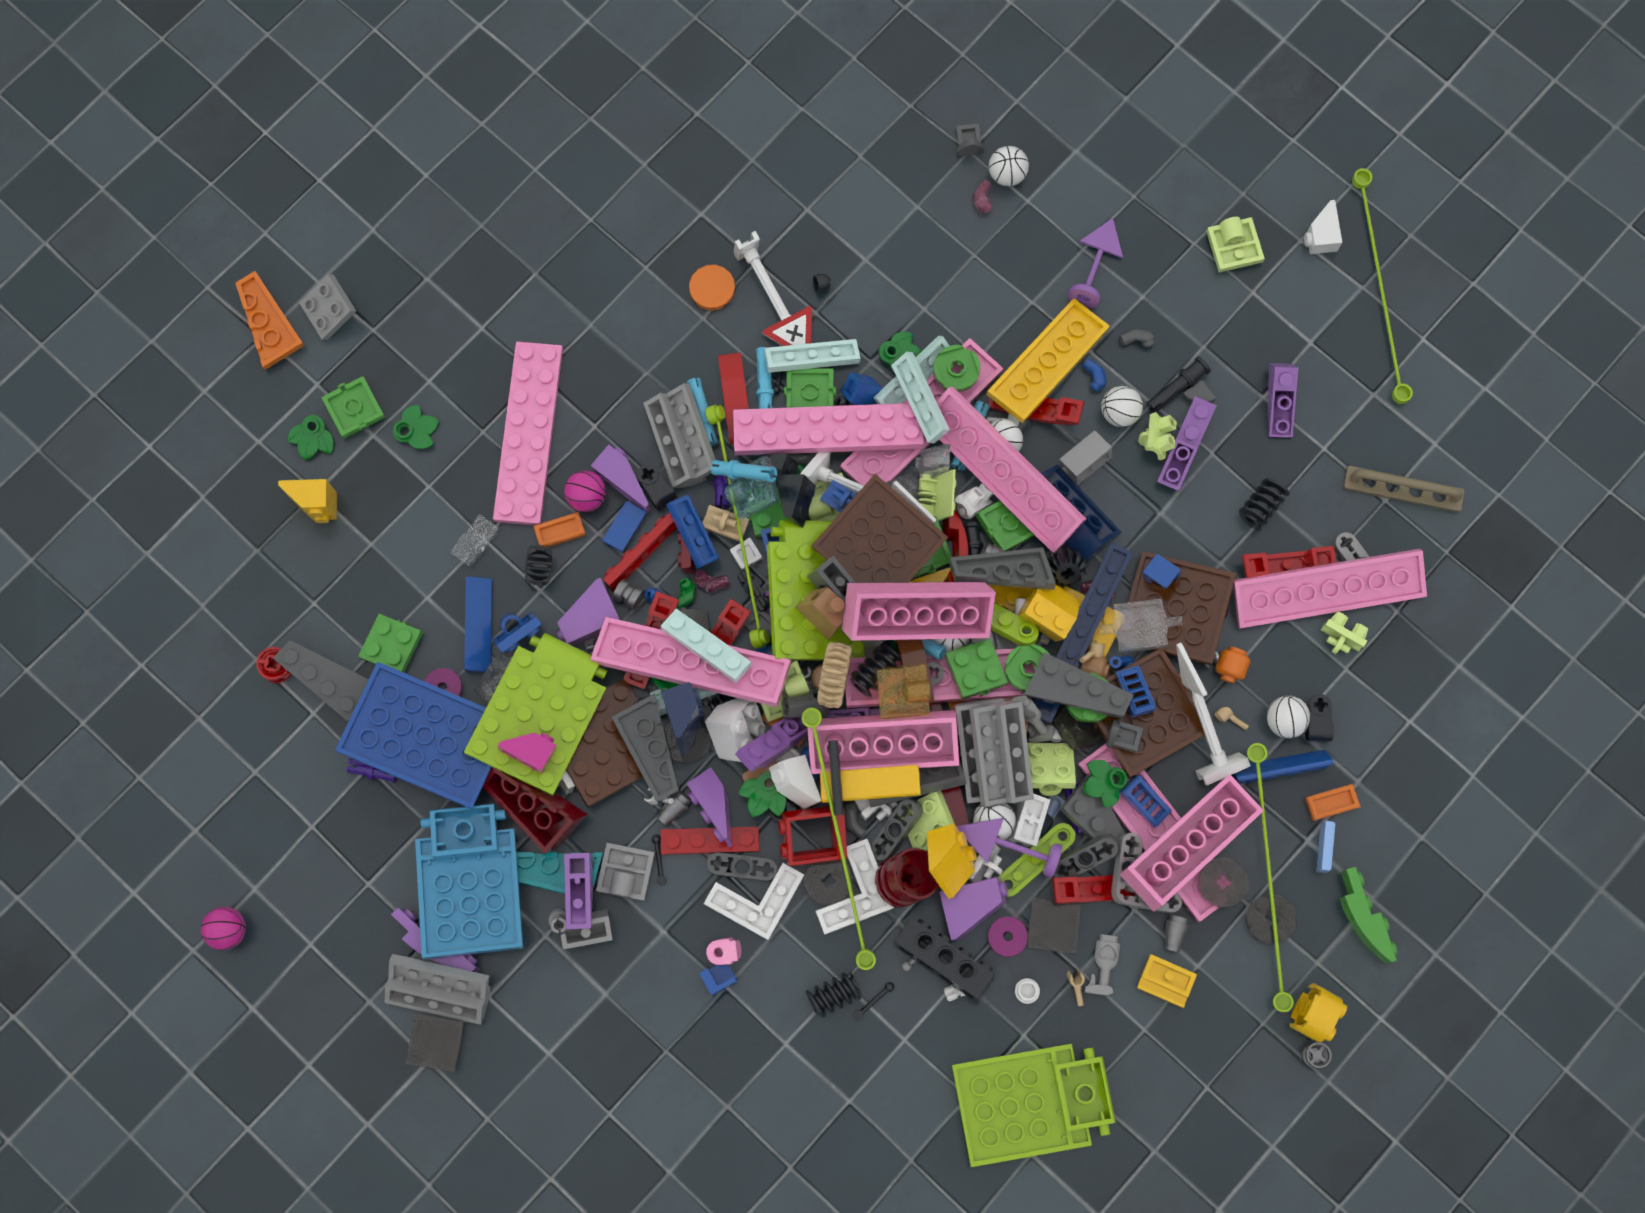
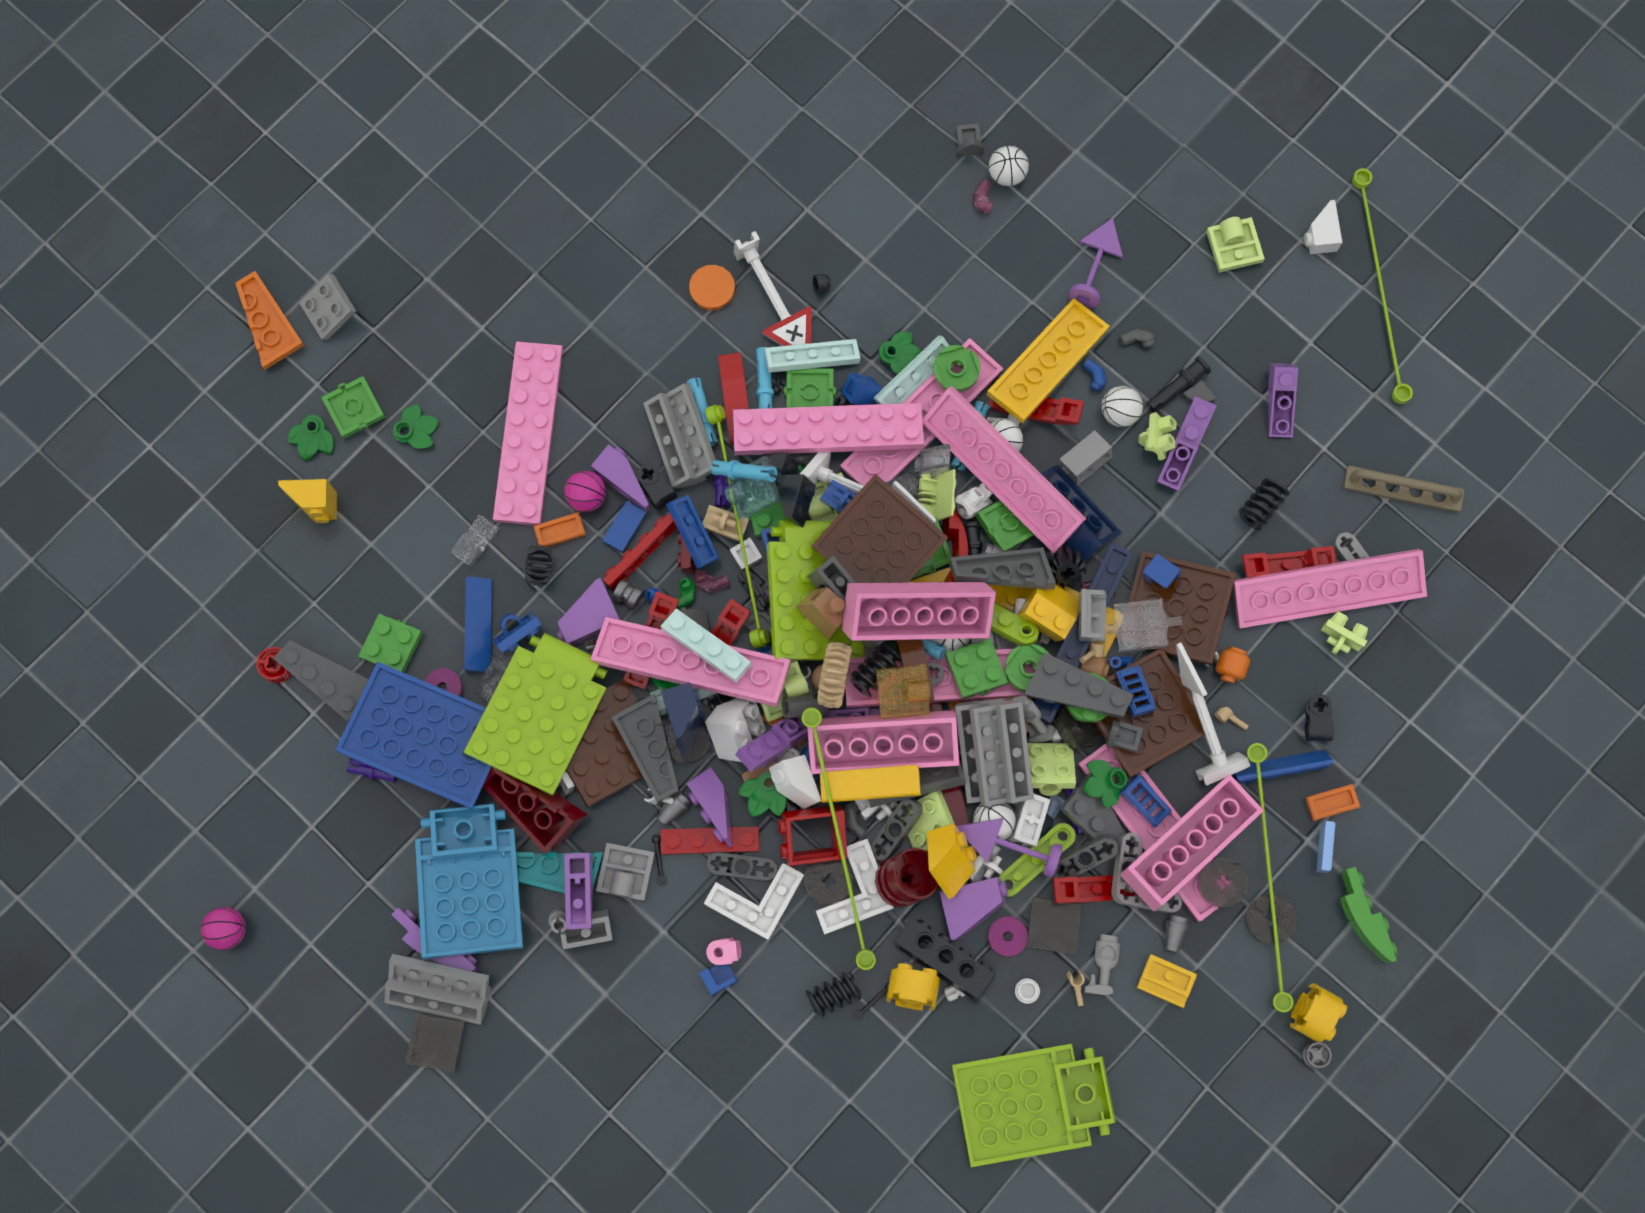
(530, 750): dark pink slope -> none
(836, 777): black bar -> none
(913, 987): none -> yellow brick
(920, 397): light aqua plate -> none
(1092, 615): none -> light grey hinge
(1288, 716): white piece -> none

